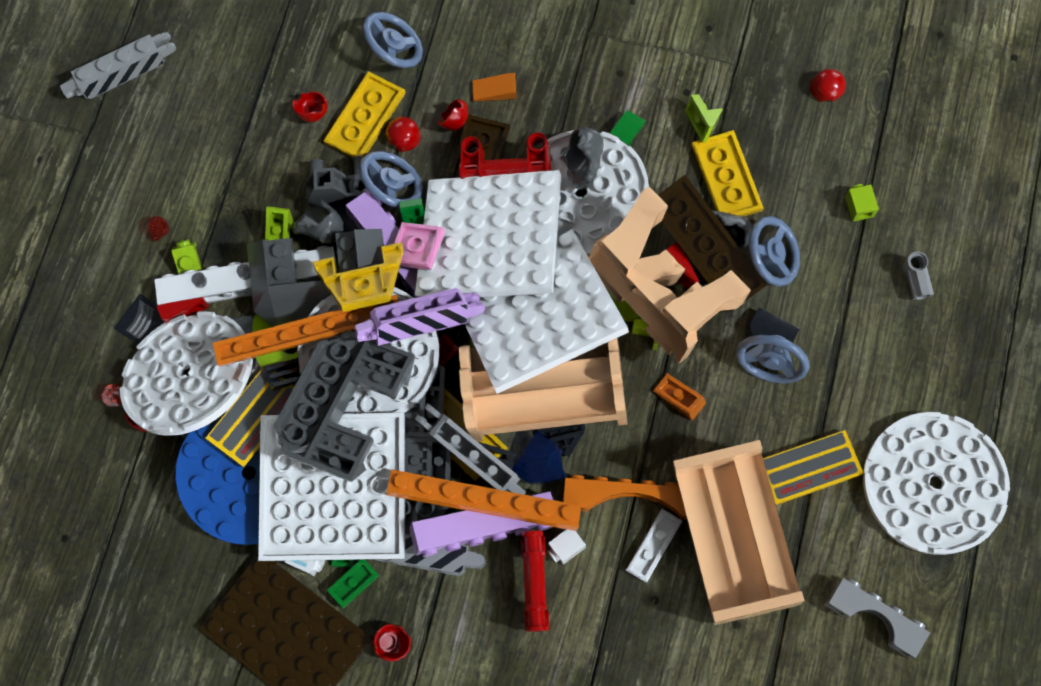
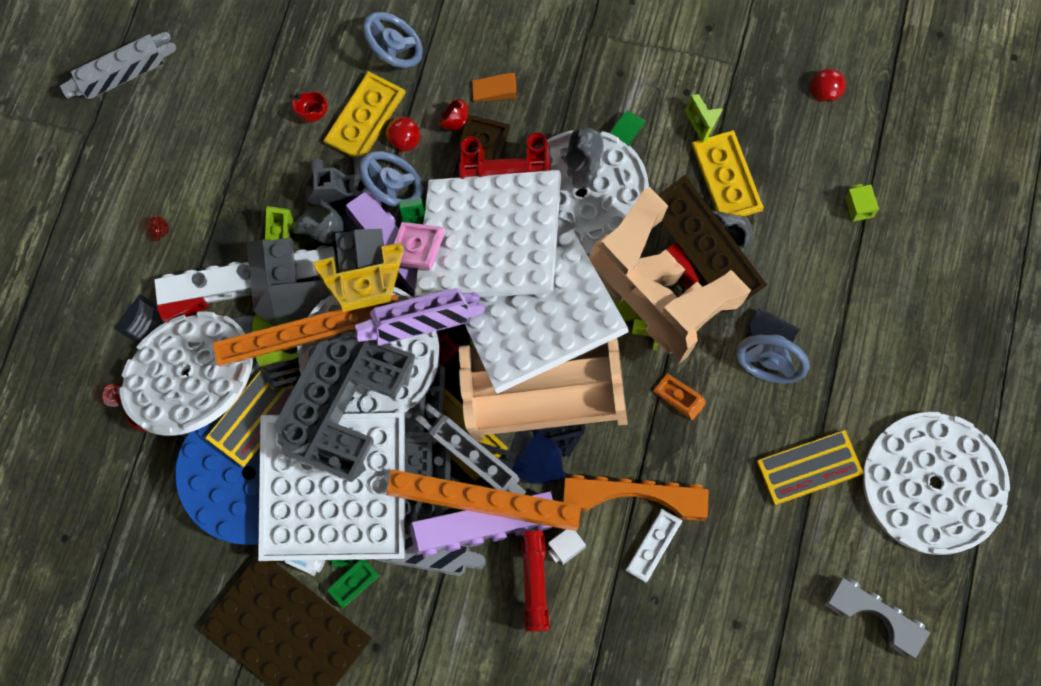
(186, 256): lime bracket -> none
(391, 643): red hair -> none
(737, 533): light nougat piece -> none
(772, 253): sand blue piece -> none
(918, 278): light grey piece -> none

